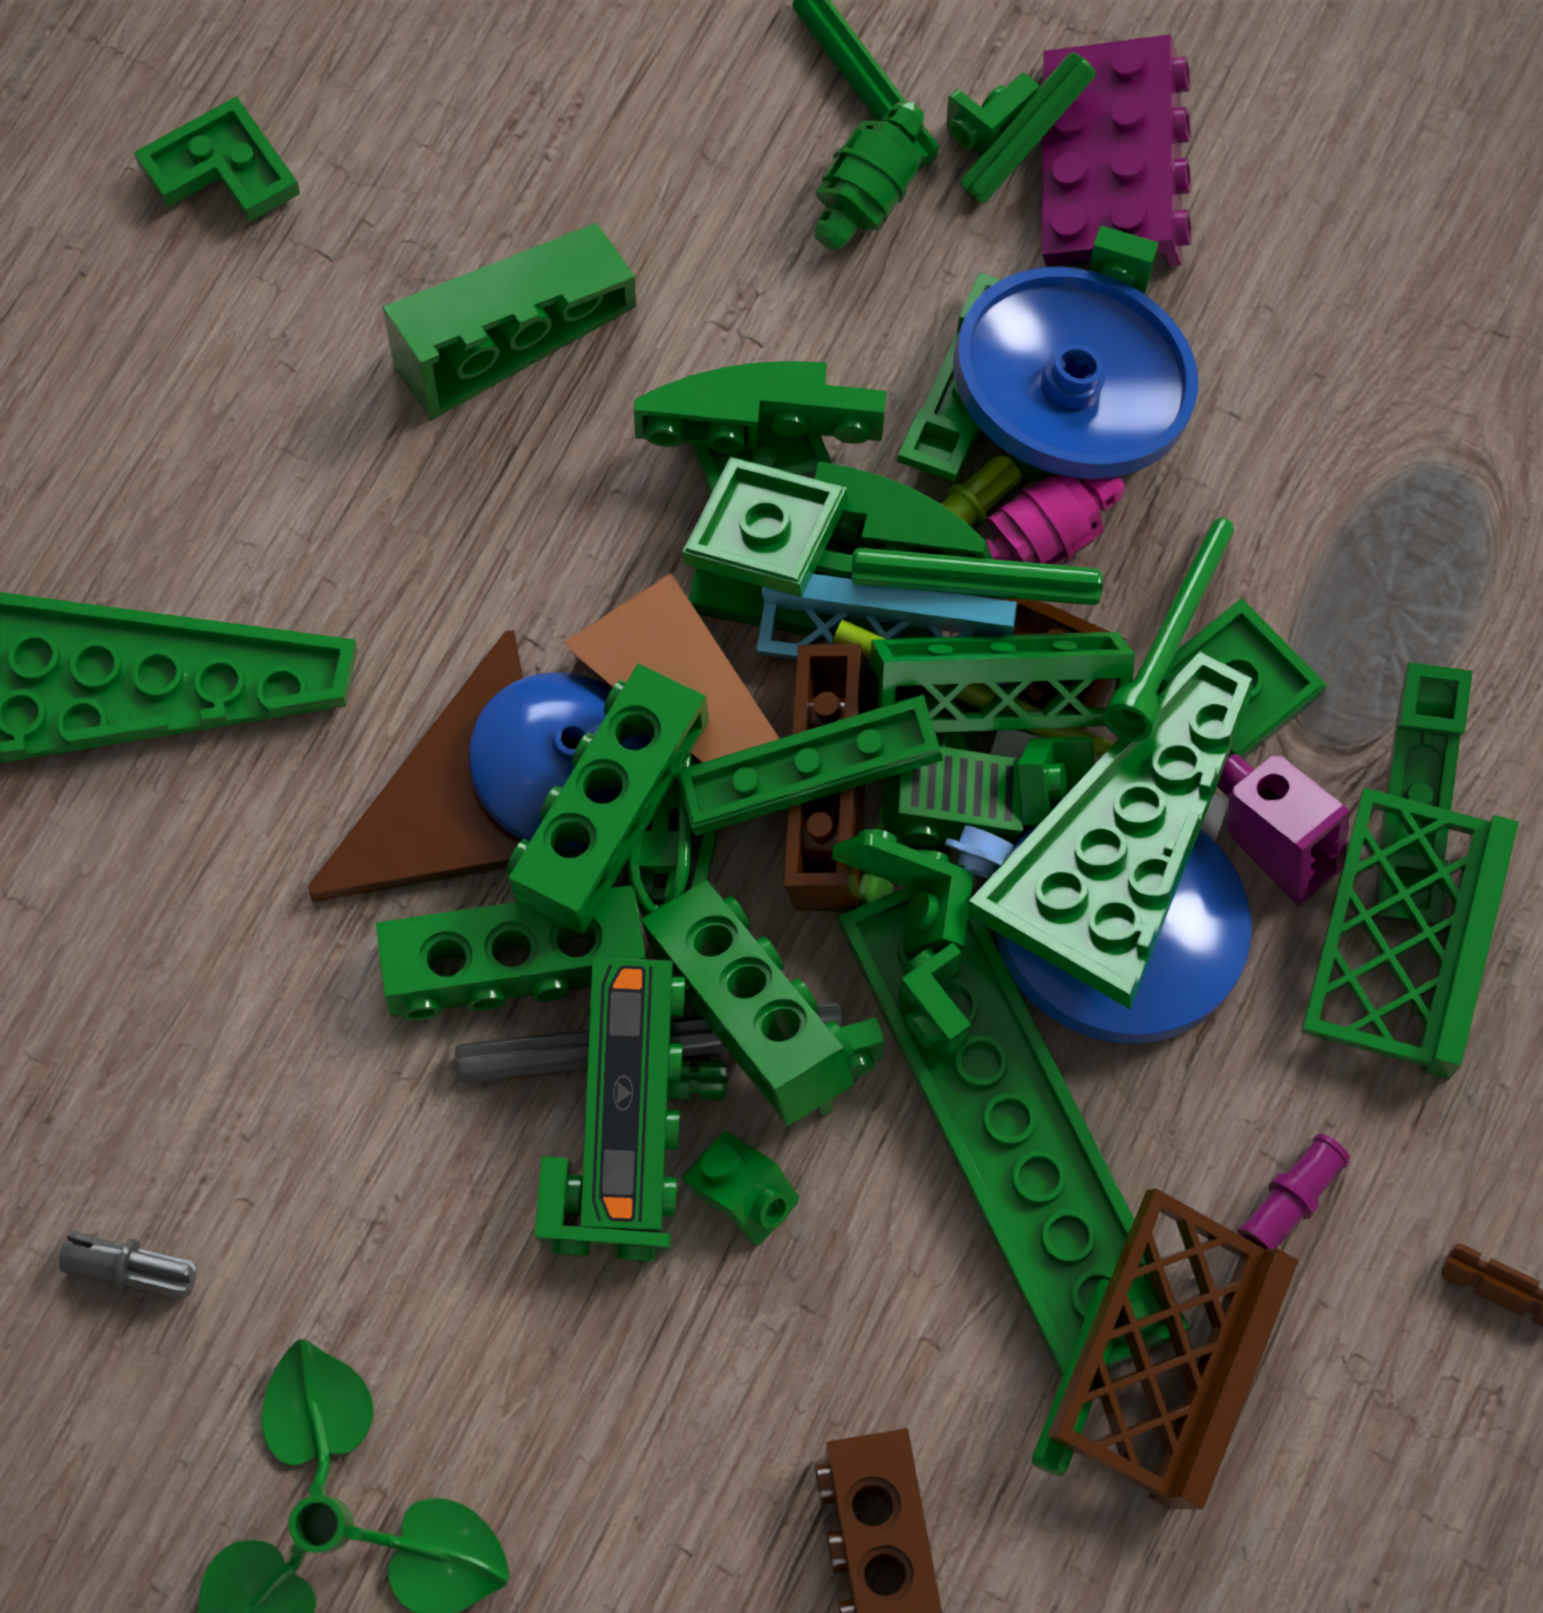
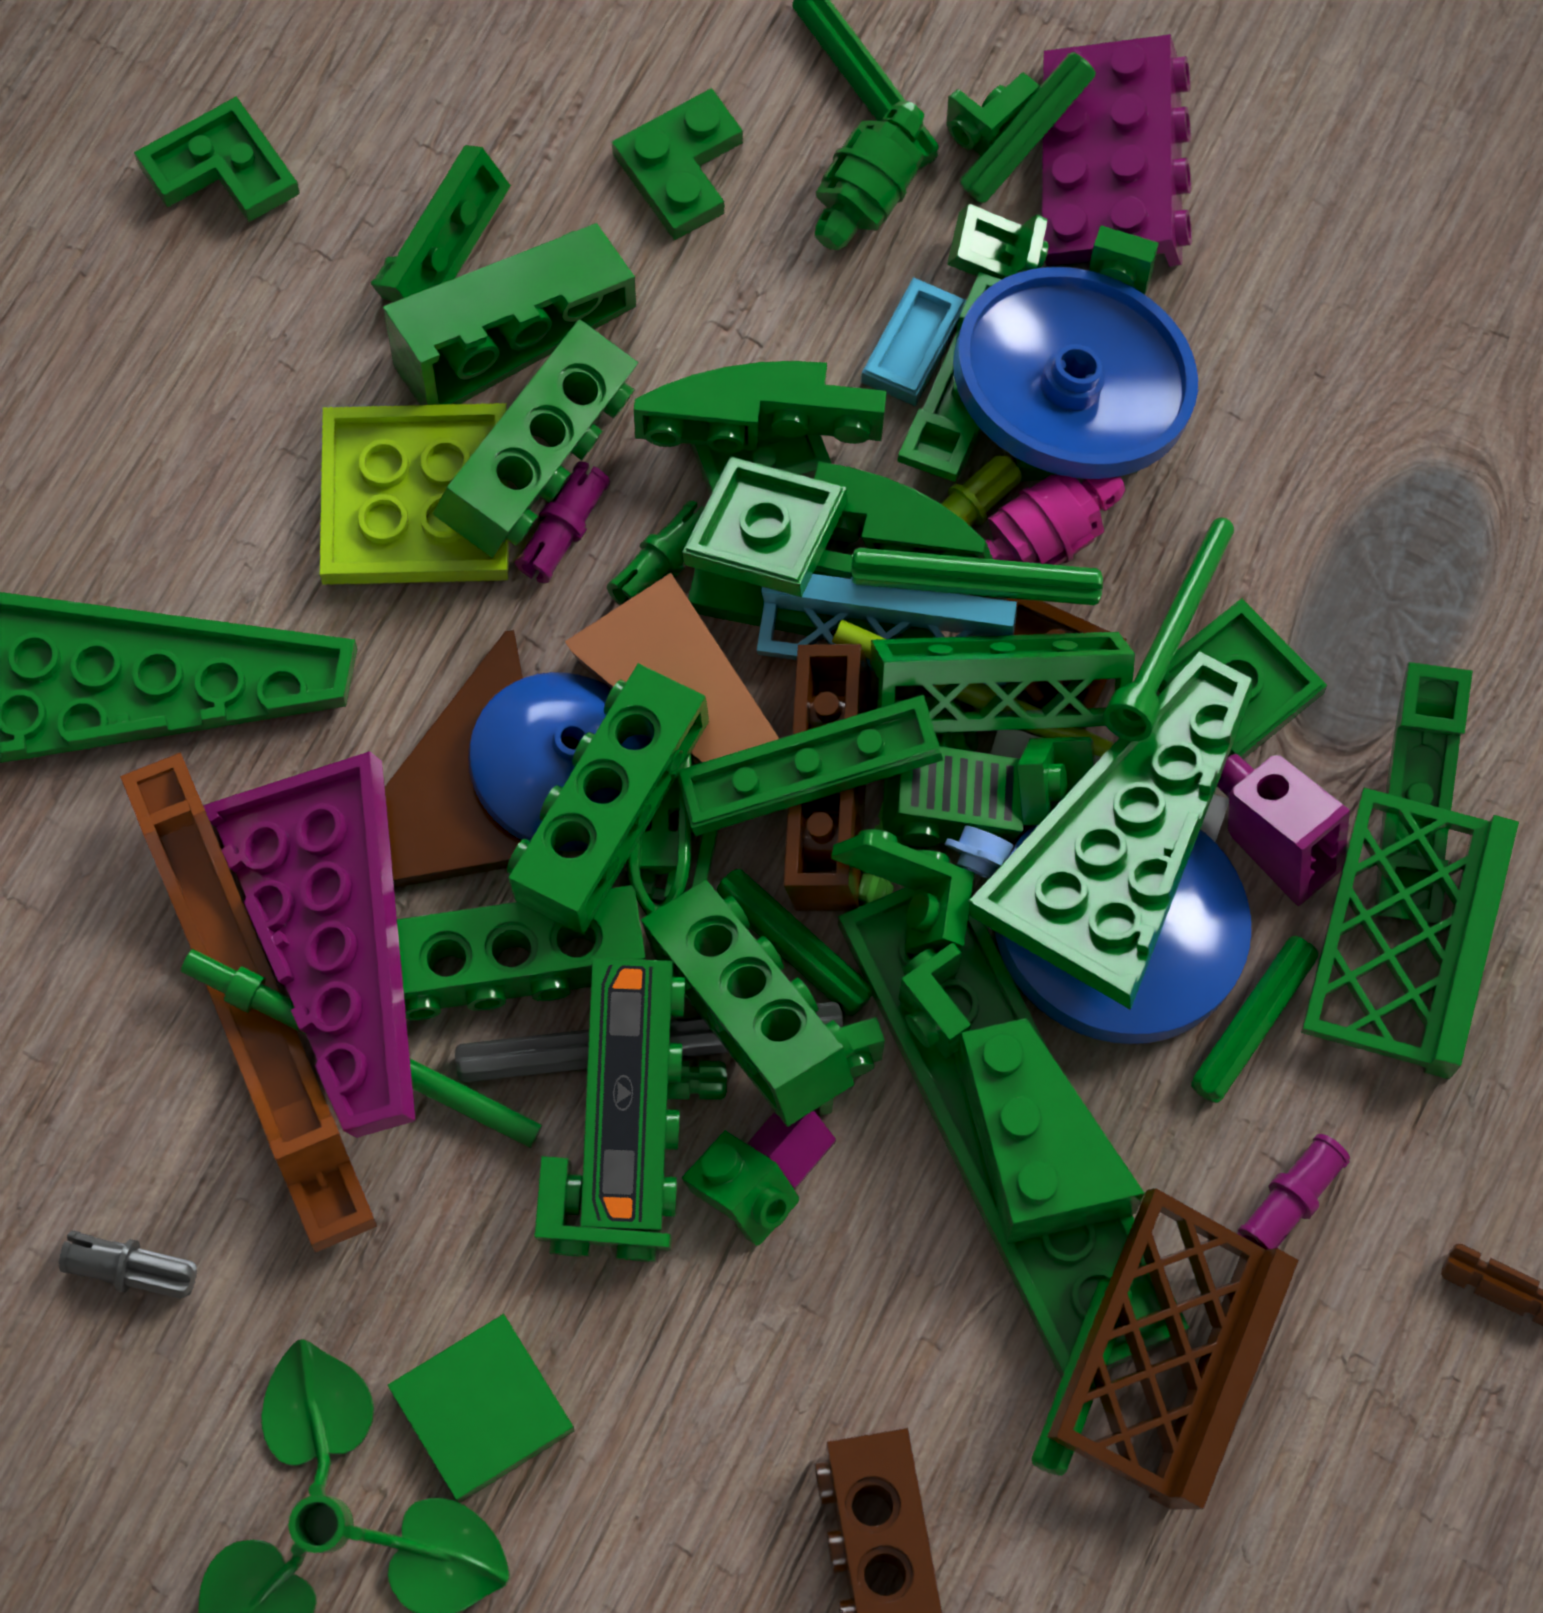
(248, 991): none -> green bar
(266, 1050): none -> dark orange slope
(325, 912): none -> magenta wing
(382, 485): none -> lime plate
(446, 227): none -> green hinge
(481, 1408): none -> green tile
(562, 522): none -> magenta pin
(580, 366): none -> green brick
(659, 556): none -> green pin
(667, 157): none -> green plate
(794, 1147): none -> magenta slope
(797, 943): none -> green axle
(913, 341): none -> medium azure tile
(995, 244): none -> green bracket
(1038, 1138): none -> green wedge
(1254, 1019): none -> green axle

